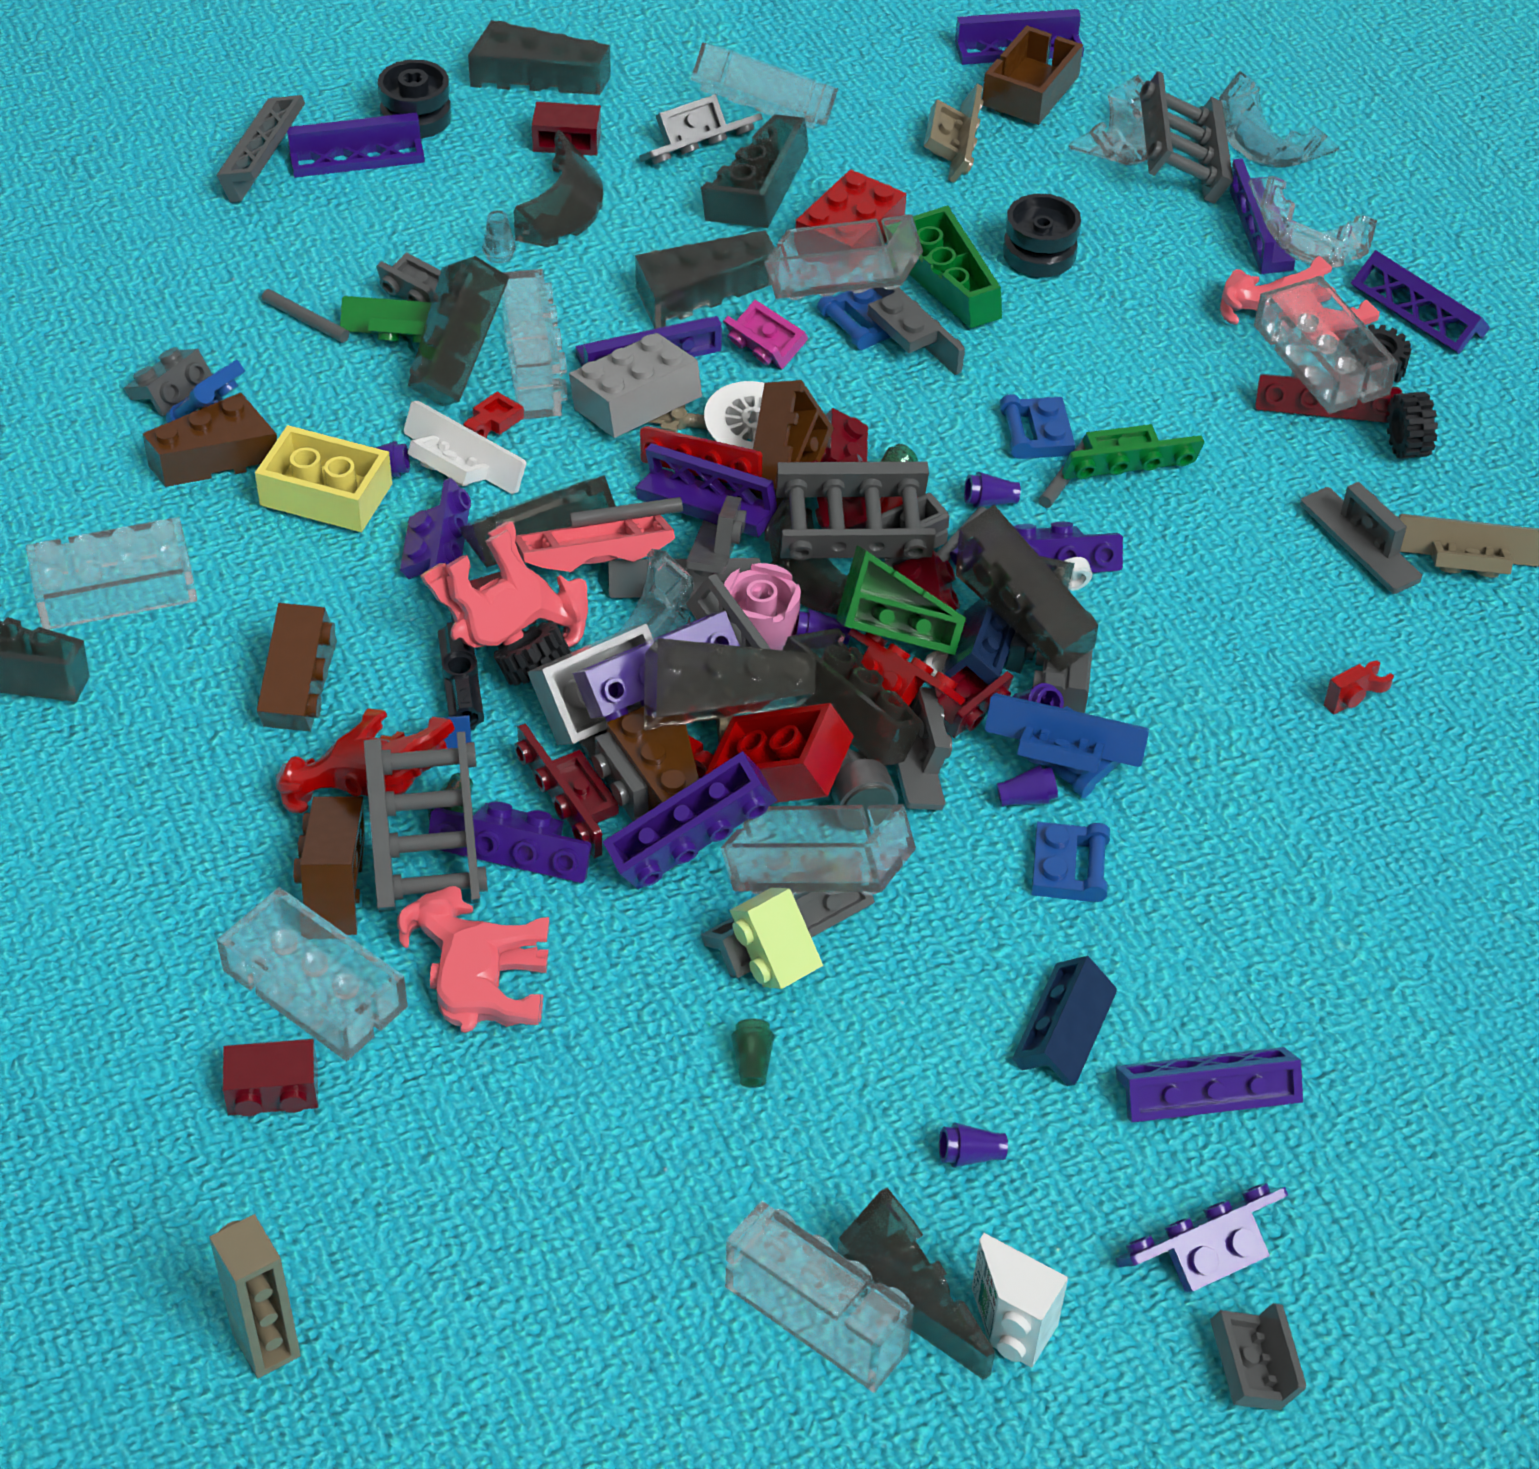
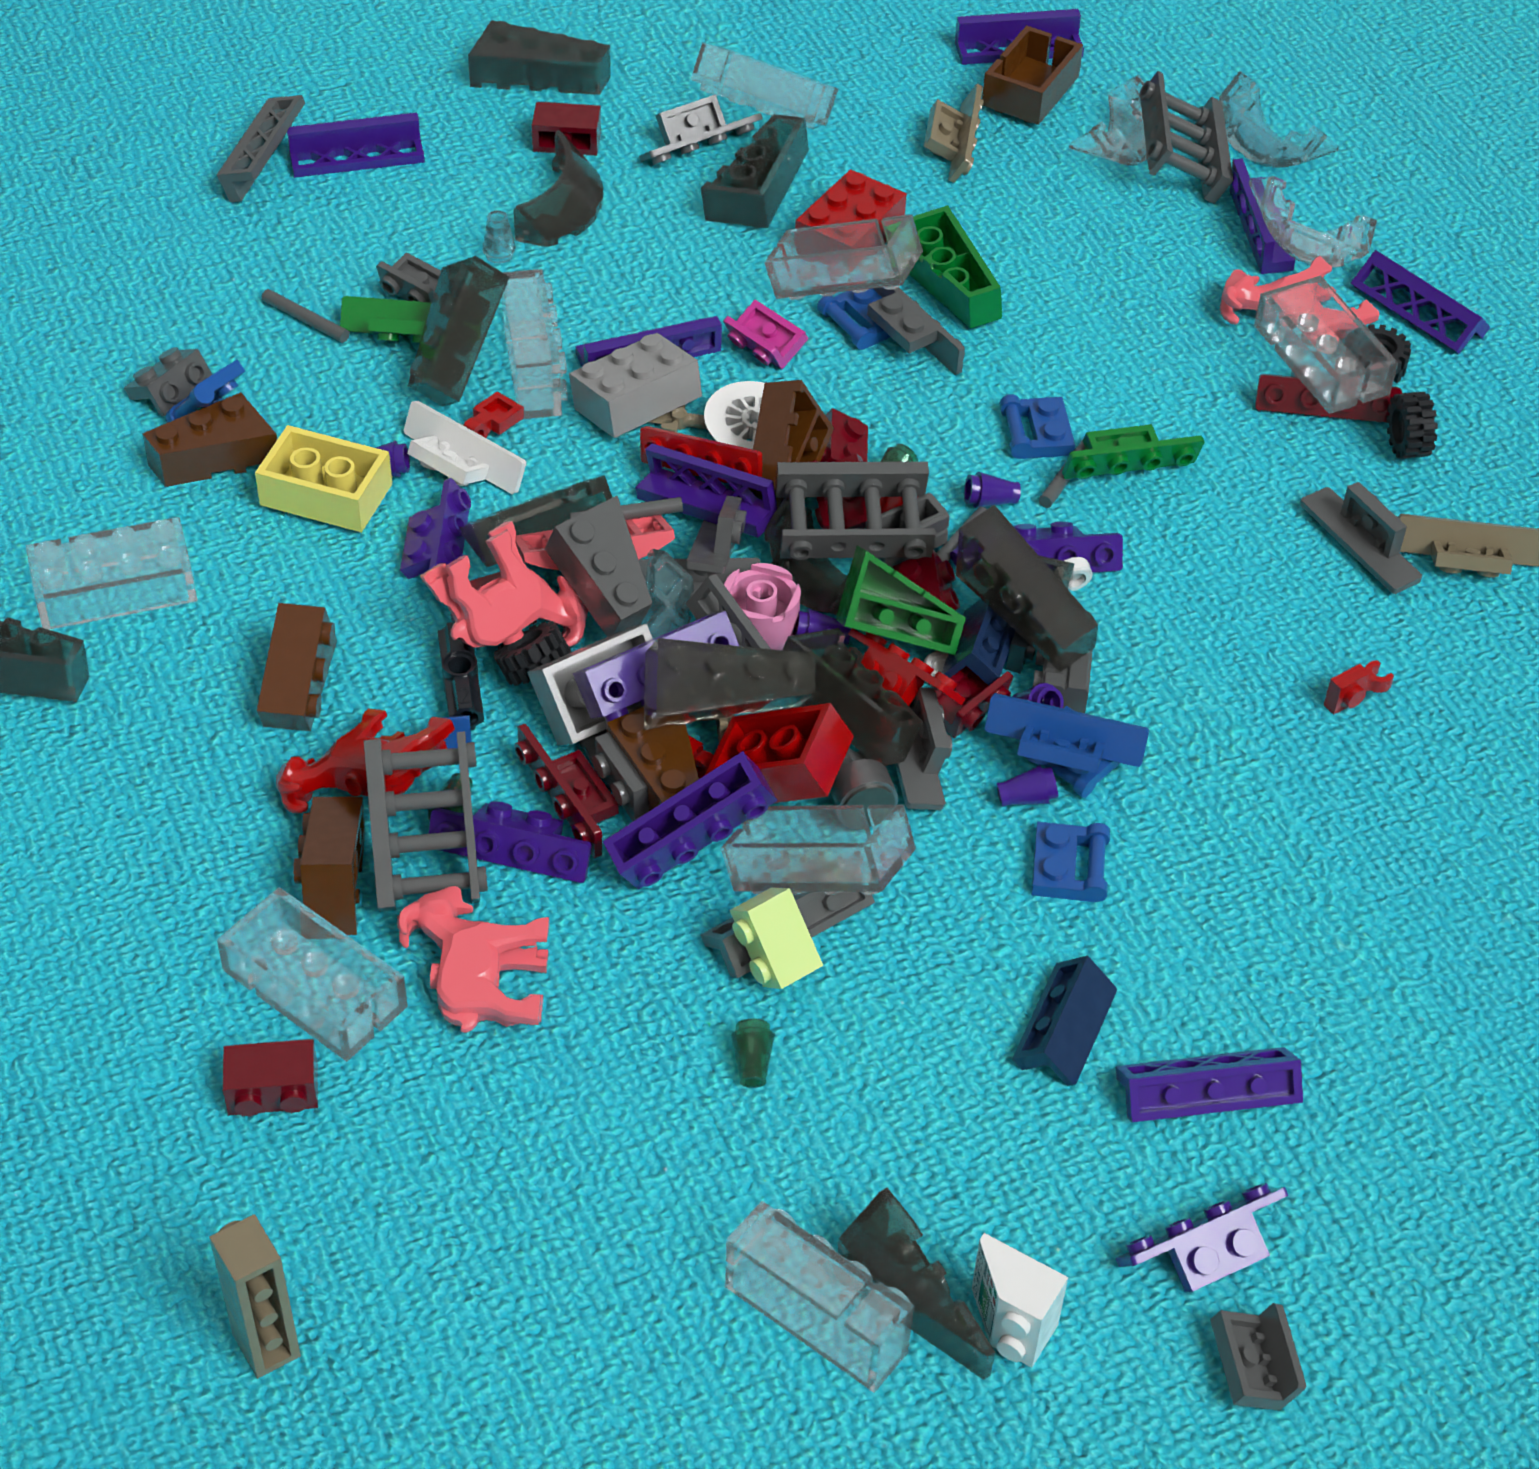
(418, 88): black wheel -> none
(602, 566): none -> dark grey wedge
(701, 274): clear smoke wedge -> none
(970, 1145): dark purple cone -> none
(1041, 235): black wheel -> none

